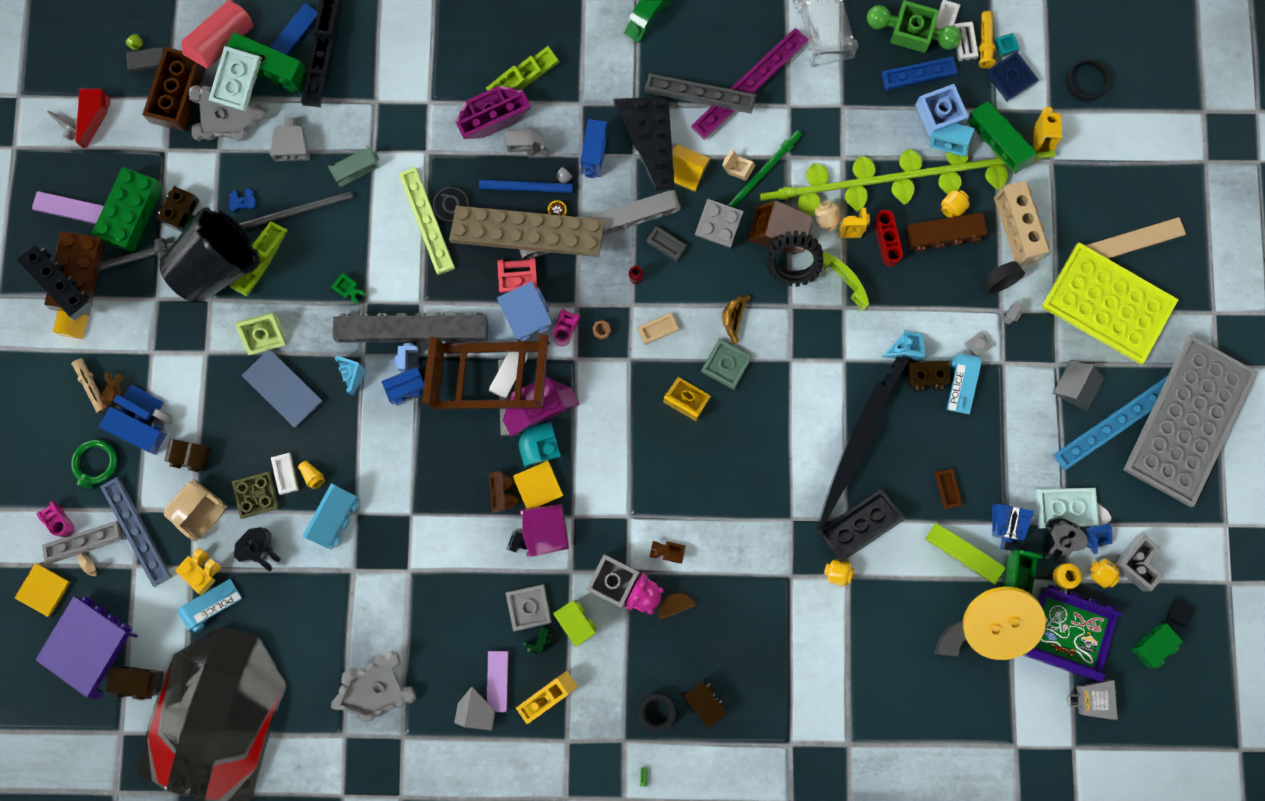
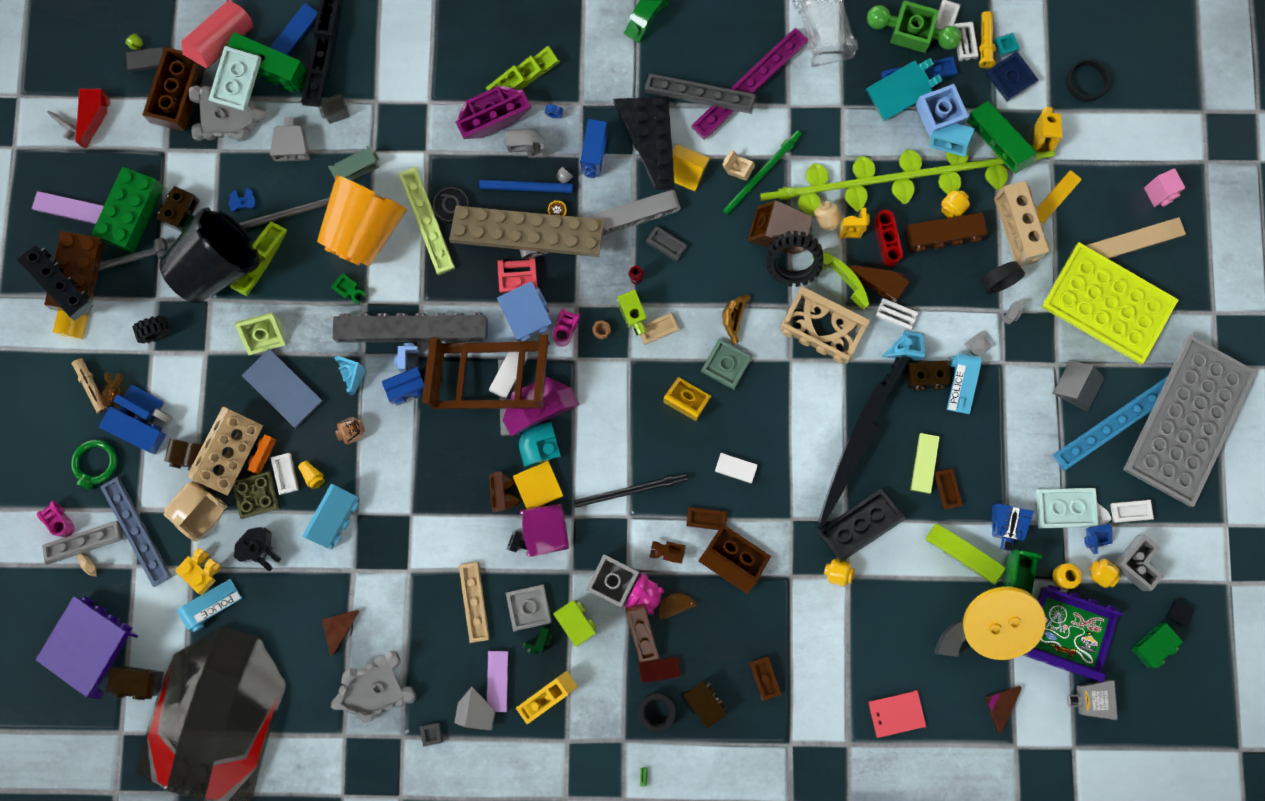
(42, 590): yellow tile -> none
(151, 329): none -> black tyre
(233, 460): none -> tan brick
(264, 449): none -> orange plate
(334, 109): none -> clear smoke brick
(337, 628): none -> copper tile
(350, 430): none -> medium nougat head
(358, 222): none -> light orange cone
(431, 734): none -> dark grey tile
(474, 602): none -> tan tile
(554, 111): none -> blue tile
(628, 304): none -> lime torso
(642, 633): none -> reddish brown tile
(659, 669): none -> clear red tile
(667, 482): none -> black bar
(705, 518): none -> reddish brown tile
(719, 223): light grey brick -> none
(734, 559): none -> reddish brown slope
(736, 468): none -> white tile
(765, 678): none -> reddish brown plate
(826, 306): none -> tan fence
(883, 282): none -> reddish brown slope
(897, 714): none -> coral container
(902, 88): none -> teal tile
(911, 320): none -> white tile
(925, 463): none -> yellowish green tile
(1001, 705): none -> copper tile
(1057, 196): none -> yellow sticker
(1065, 537): black hinge -> none
(1131, 511): none -> white tile
(1165, 188): none -> bright pink brick

